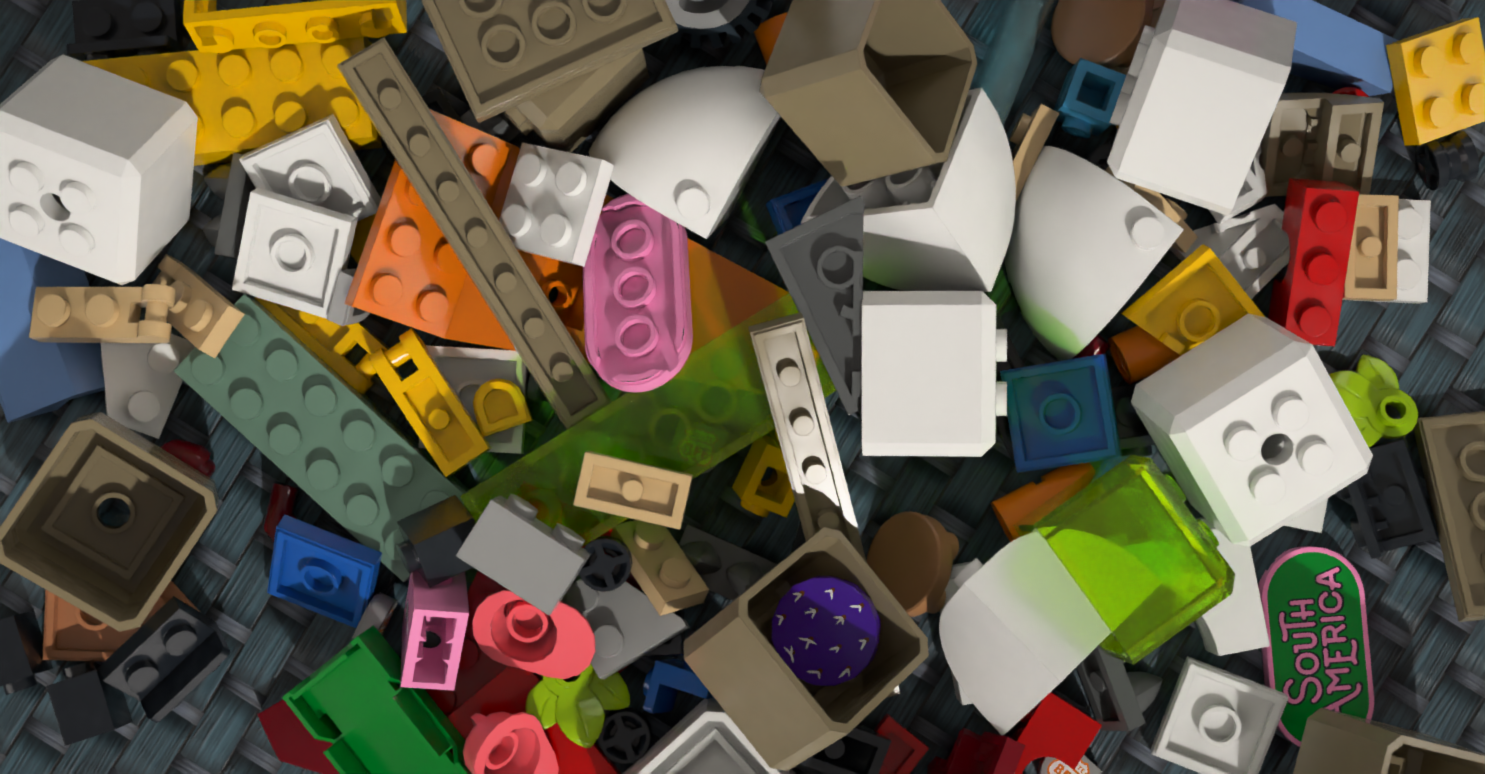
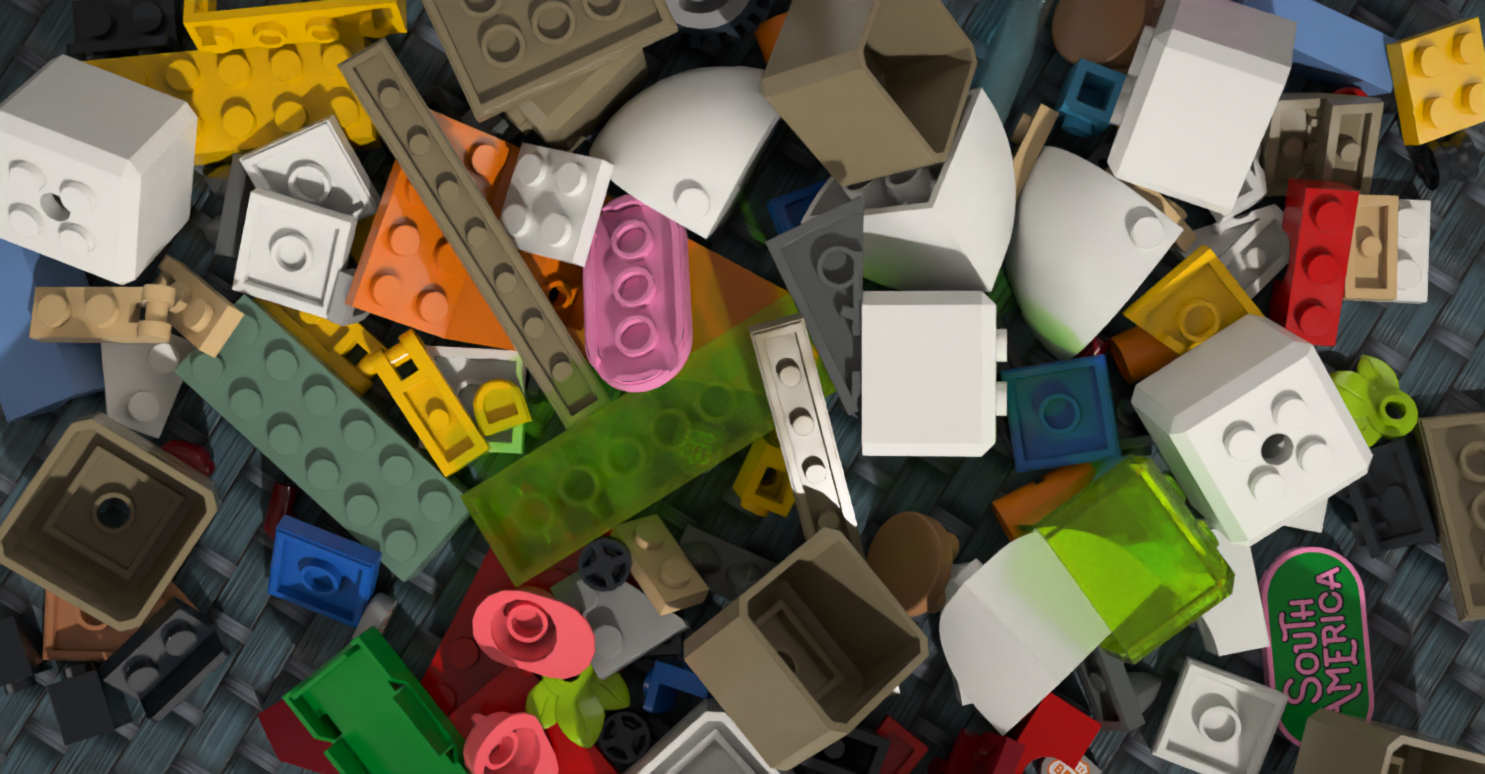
(434, 539): black brick -> none
(441, 611): bright pink torso -> none
(524, 552): light grey brick -> none
(633, 489): tan plate -> none
(826, 630): dark purple tile -> none

